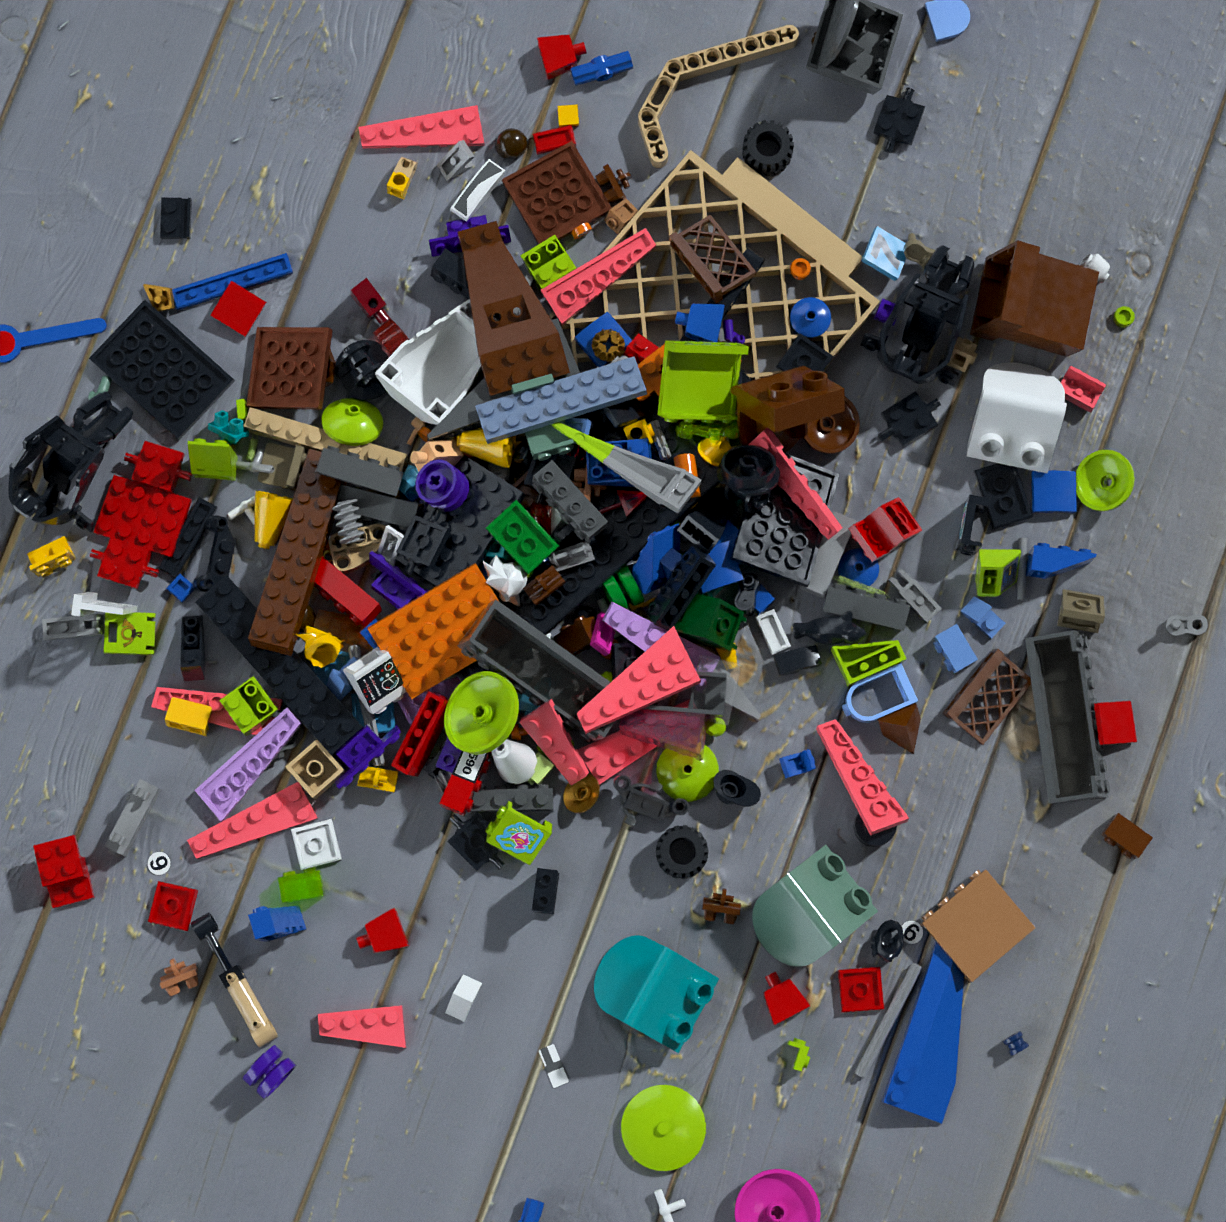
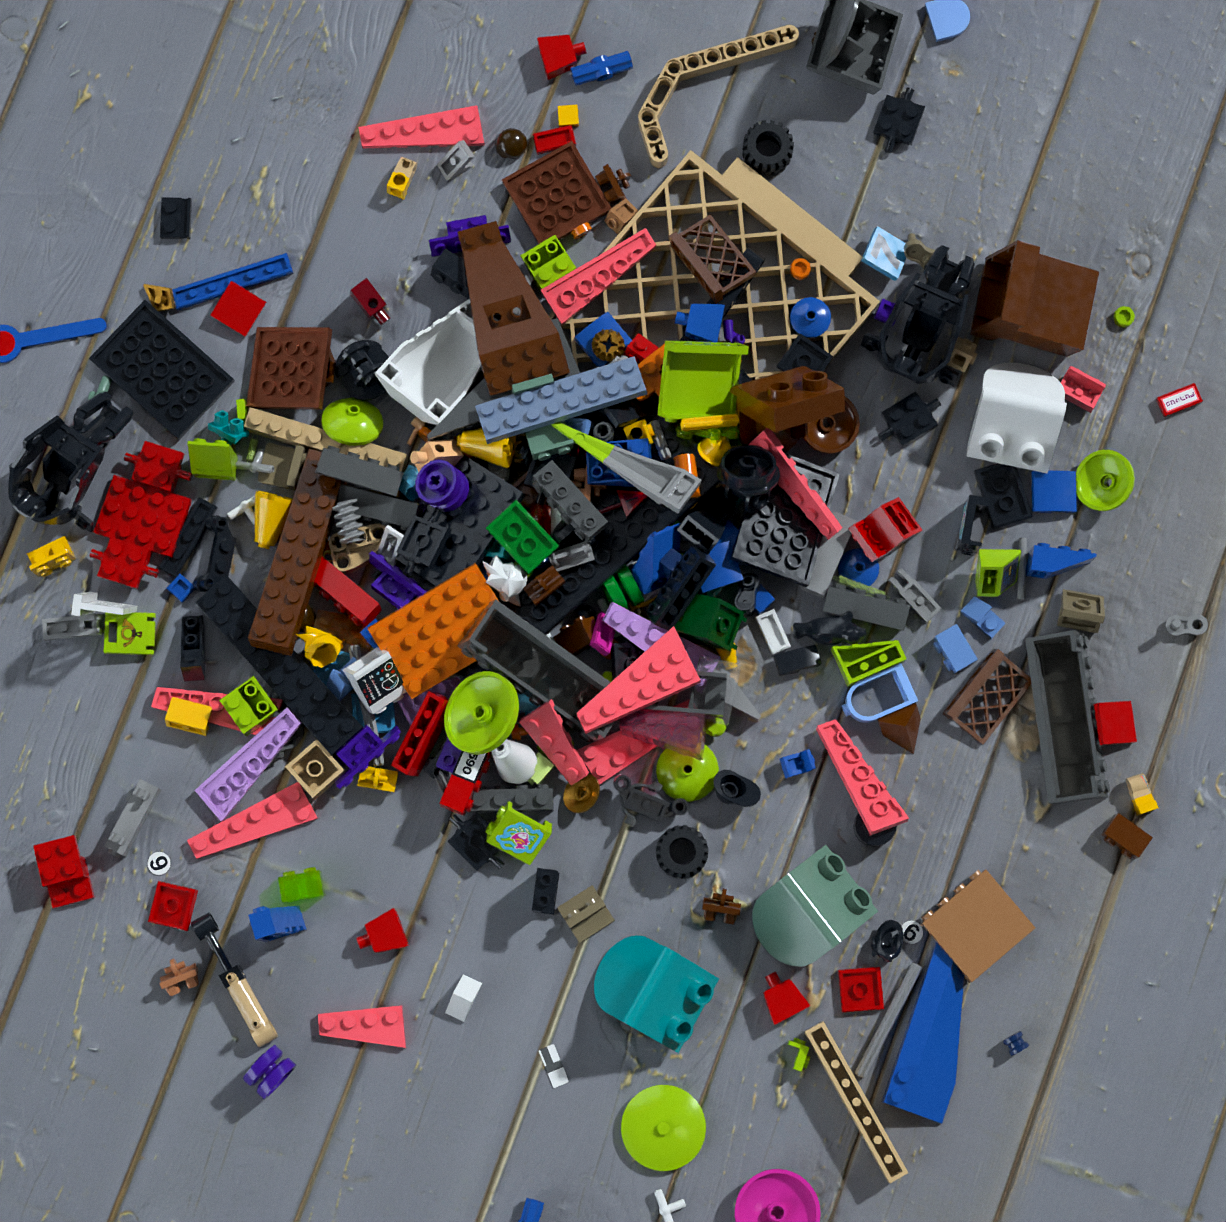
(316, 844): white tile -> none
(390, 336): clear red piece -> none
(478, 190): slope -> none
(585, 914): none -> dark tan bracket
(604, 431): none -> dark grey cone
(709, 422): none -> yellow axle
(856, 1102): none -> tan brick
(1097, 263): white head -> none
(1141, 794): none -> leg
(1179, 400): none -> tile

